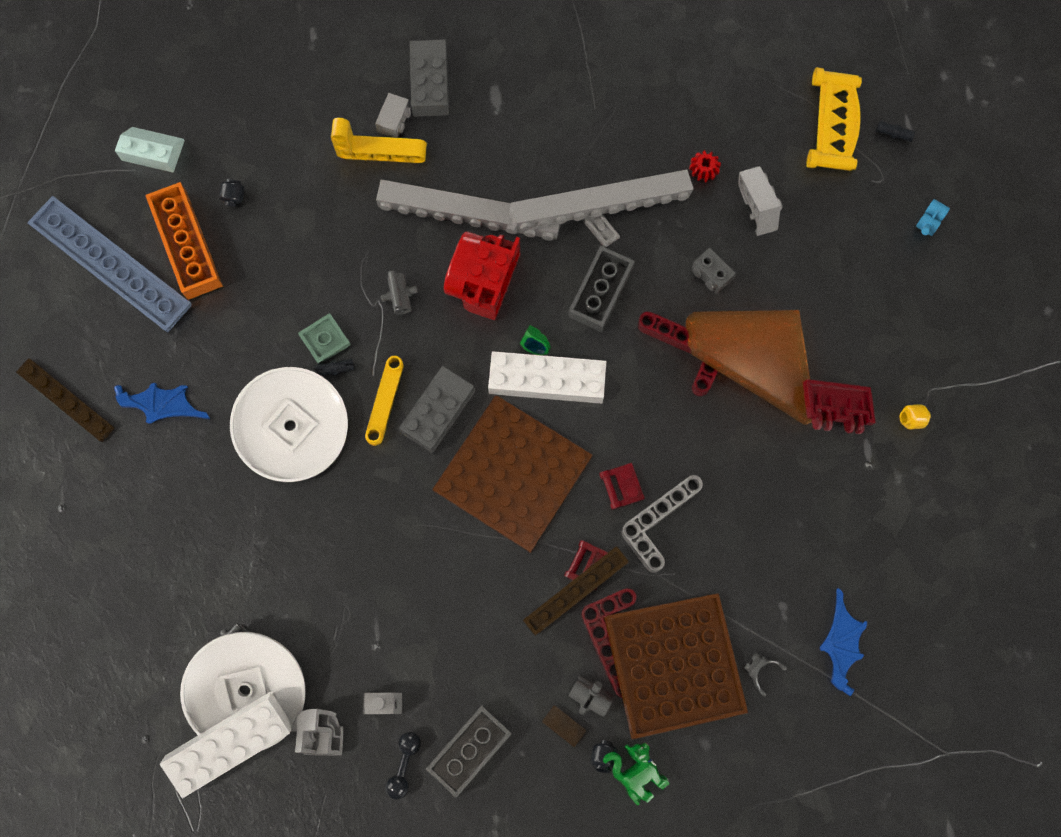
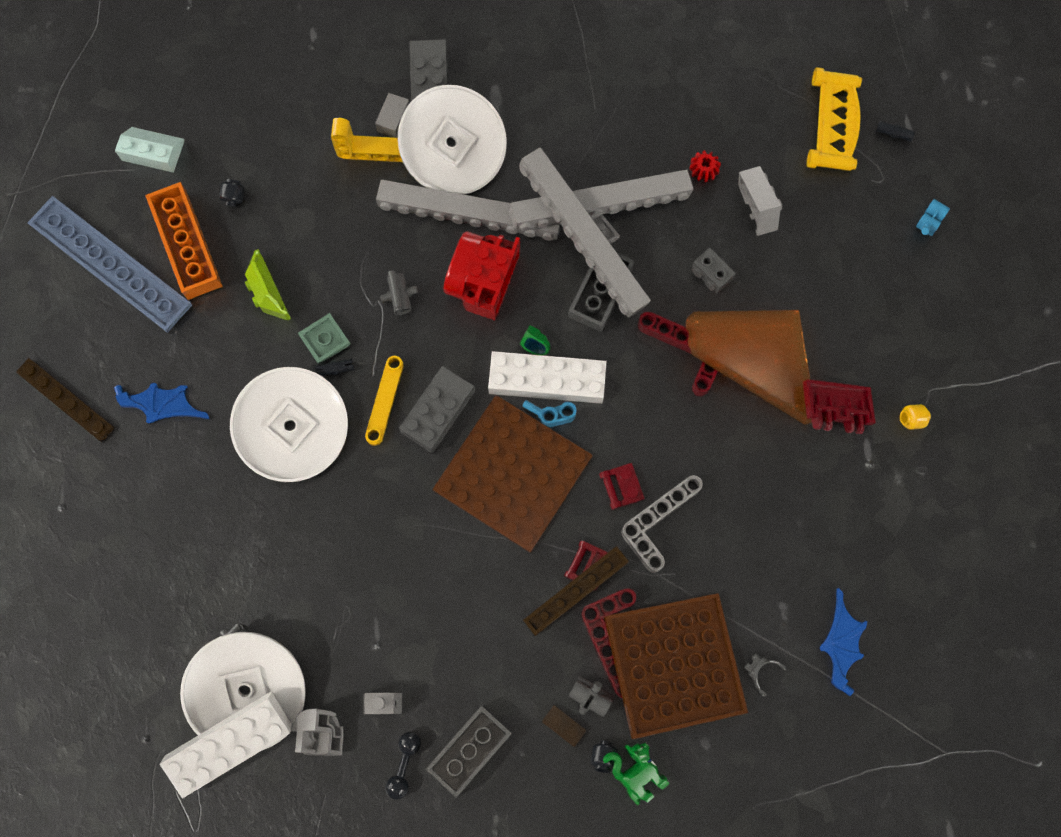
(264, 289): none -> lime wedge
(459, 115): none -> white dish
(559, 417): none -> dark azure beam
(584, 232): none -> light grey brick

